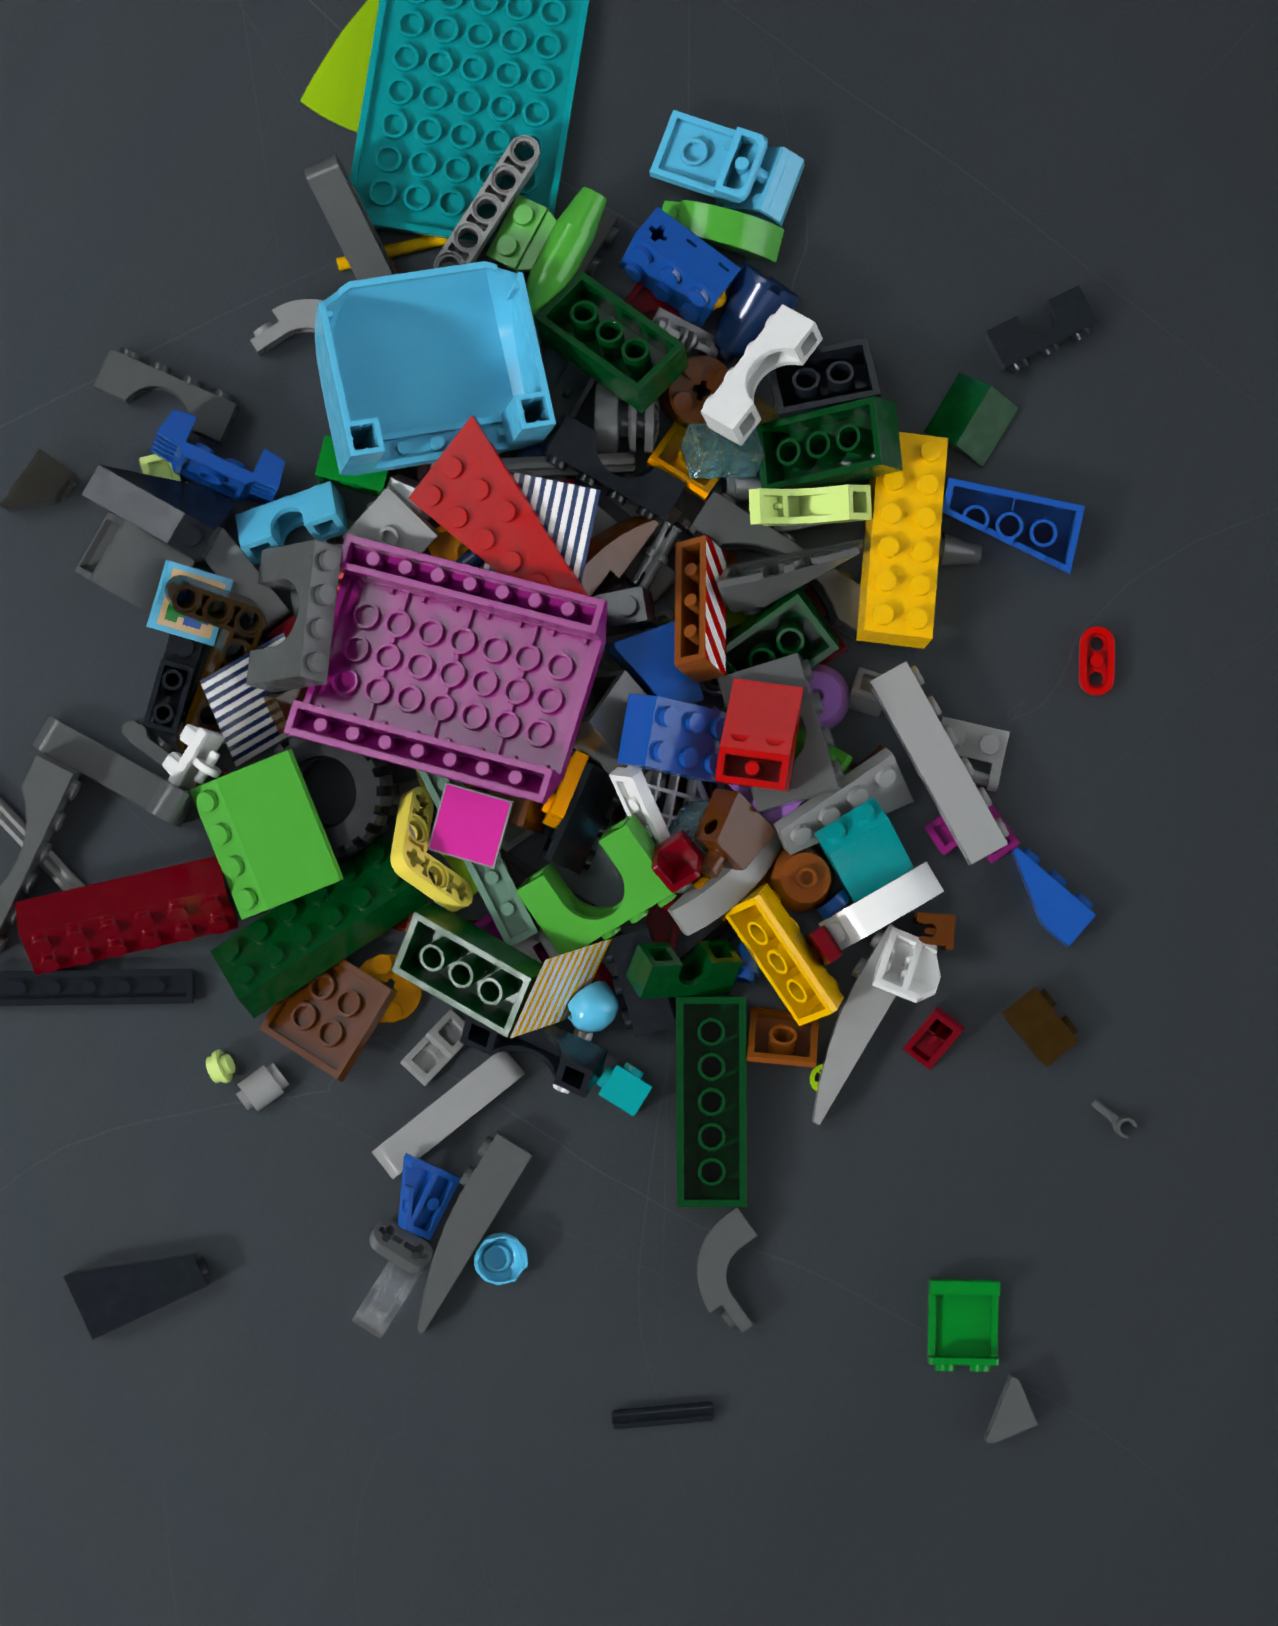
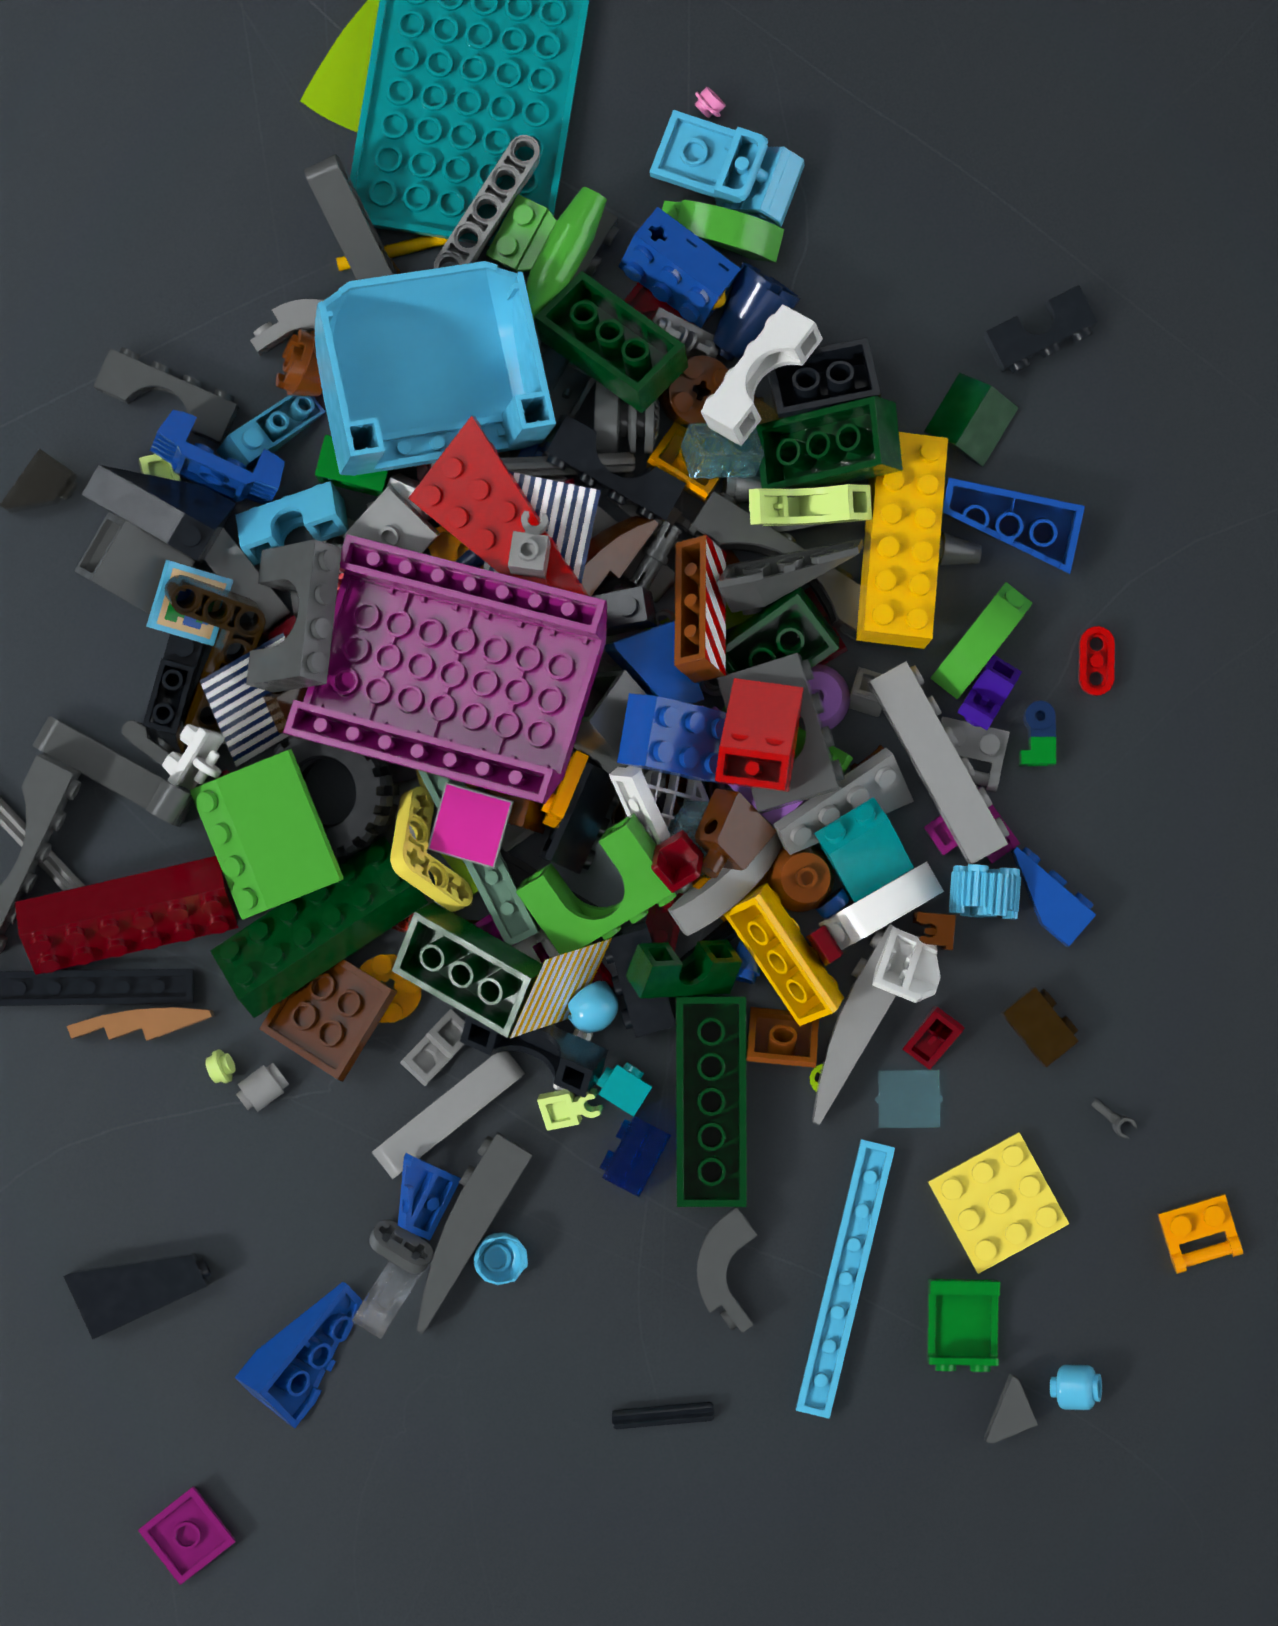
(152, 1021): none -> medium nougat slope
(187, 1535): none -> magenta plate
(270, 429): none -> medium azure slope
(292, 1363): none -> blue wedge
(300, 366): none -> dark orange cone
(530, 549): none -> light grey brick
(564, 1109): none -> yellowish green plate
(635, 1155): none -> clear blue brick
(709, 103): none -> bright pink plate
(845, 1278): none -> medium azure plate
(909, 1099): none -> clear light blue piece
(981, 640): none -> bright green arch
(985, 891): none -> medium azure brick
(989, 692): none -> dark purple brick
(998, 1202): none -> light yellow plate
(1041, 727): none -> leg
(1076, 1387): none -> medium azure head
(1196, 1222): none -> light orange plate

